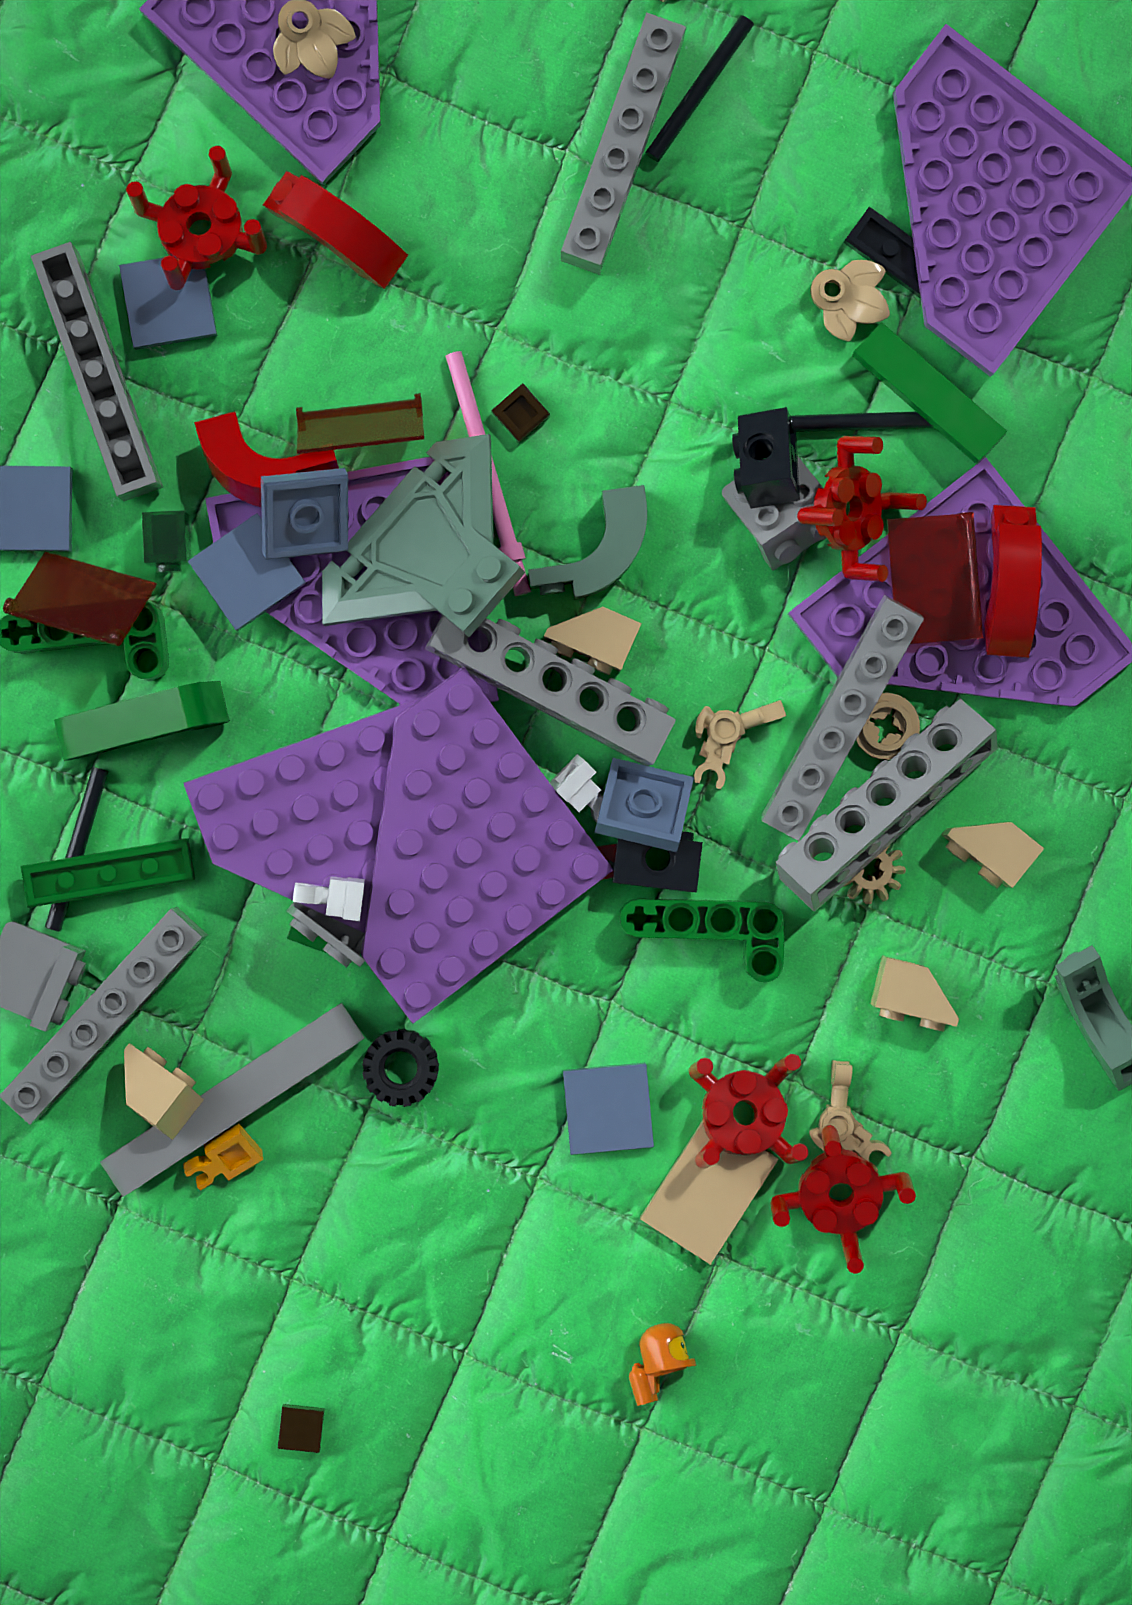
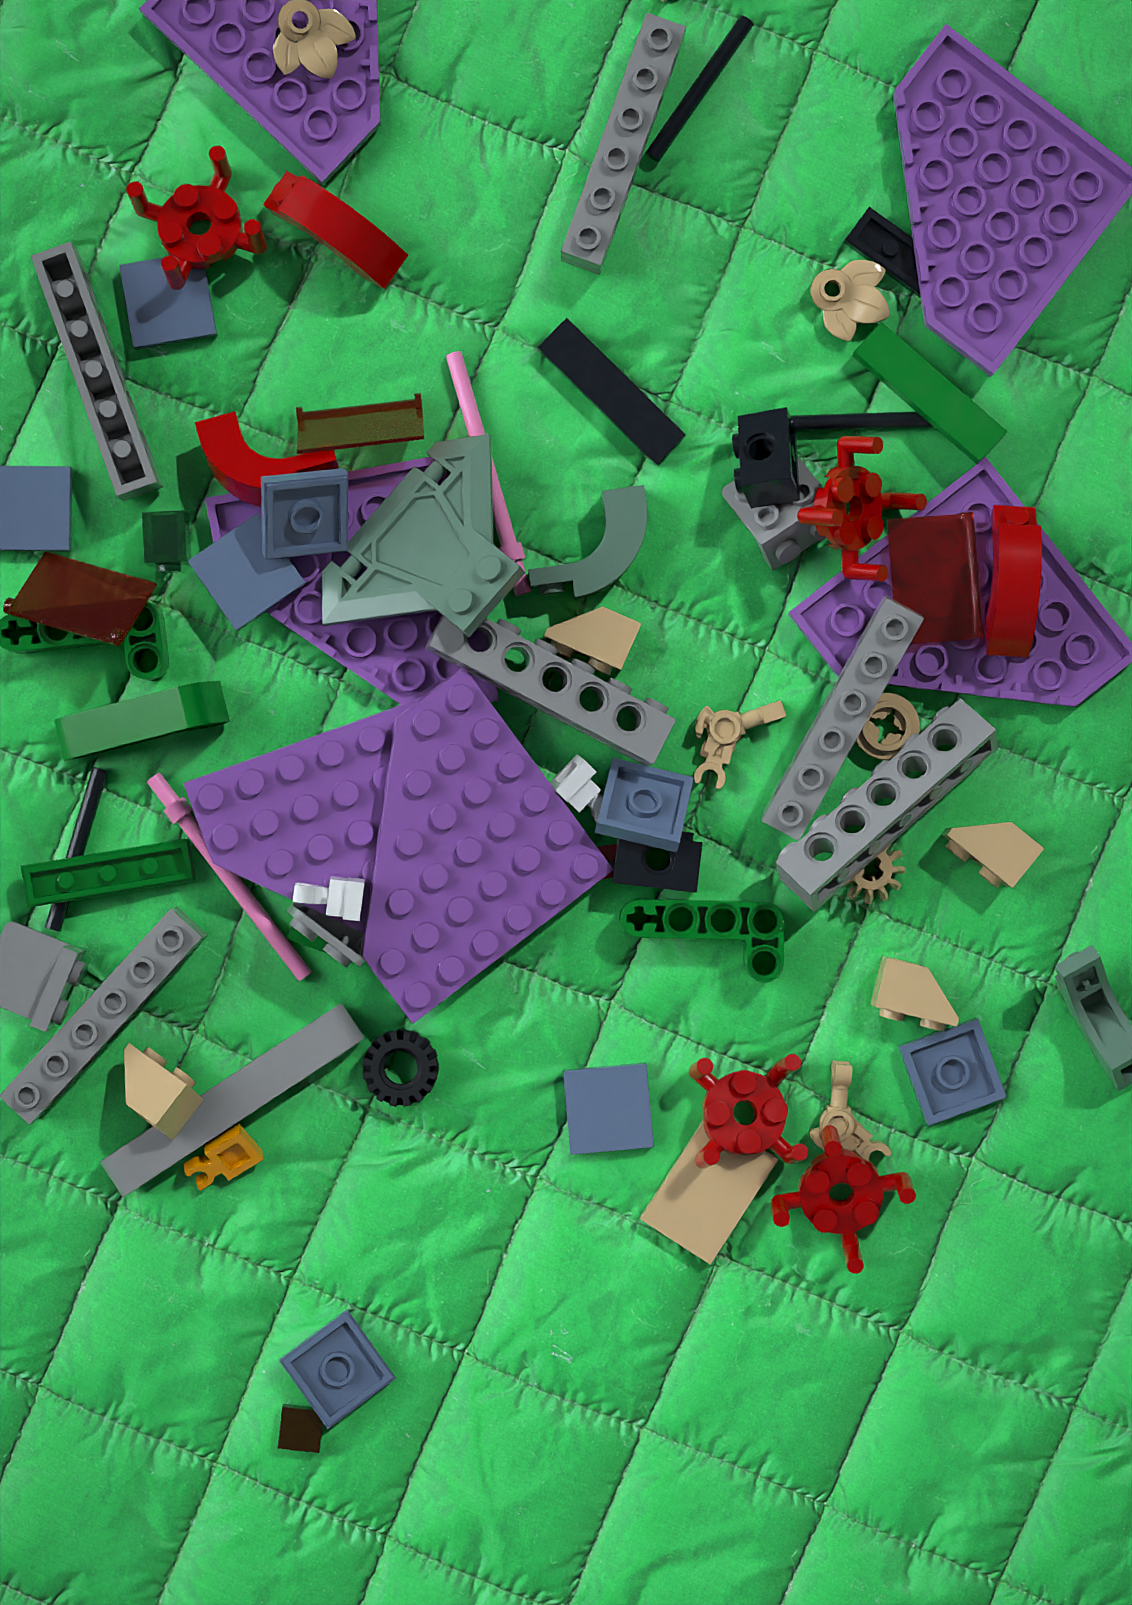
(179, 812): none -> bright pink bar
(337, 1368): none -> sand blue tile
(520, 413): dark brown tile -> none
(611, 391): none -> black tile
(662, 1353): orange piece -> none
(952, 1071): none -> sand blue tile

